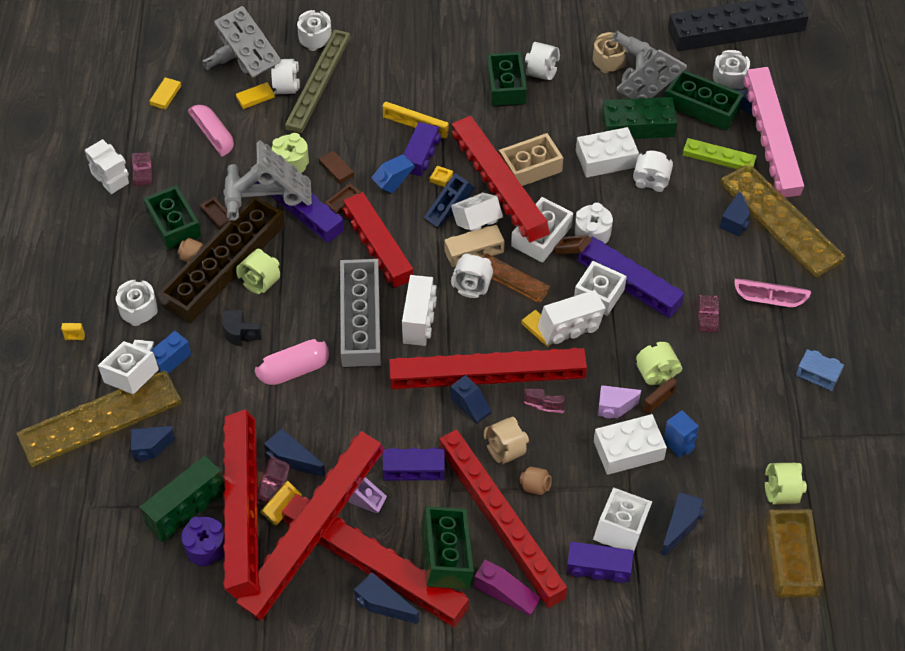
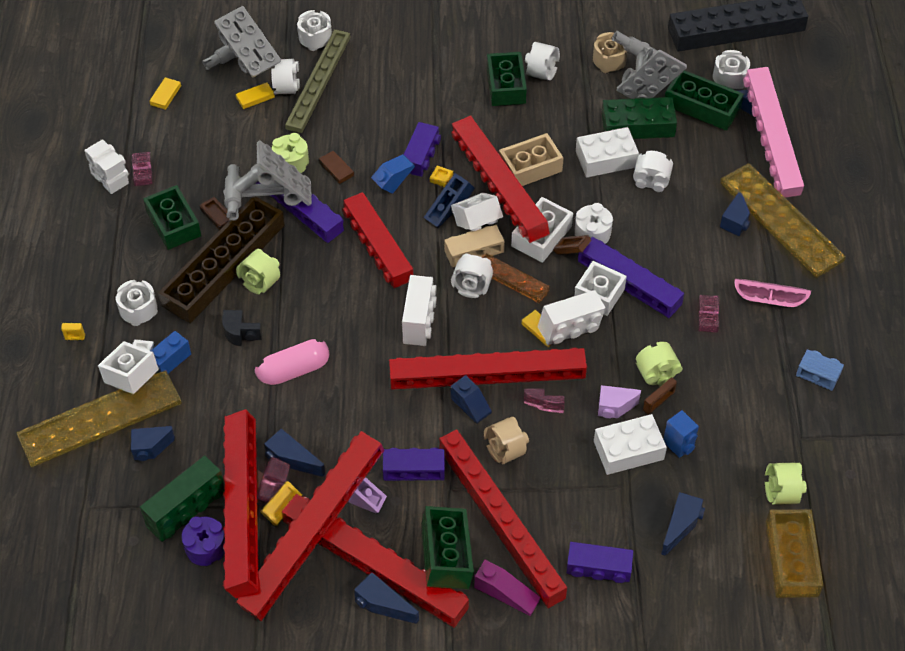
(189, 249): medium nougat head -> none
(212, 128): bright pink brick -> none
(336, 201): reddish brown tile -> none
(360, 313): light grey brick -> none
(411, 118): yellow tile -> none
(535, 480): medium nougat head -> none
(622, 520): white slope -> none
(717, 154): lime plate -> none

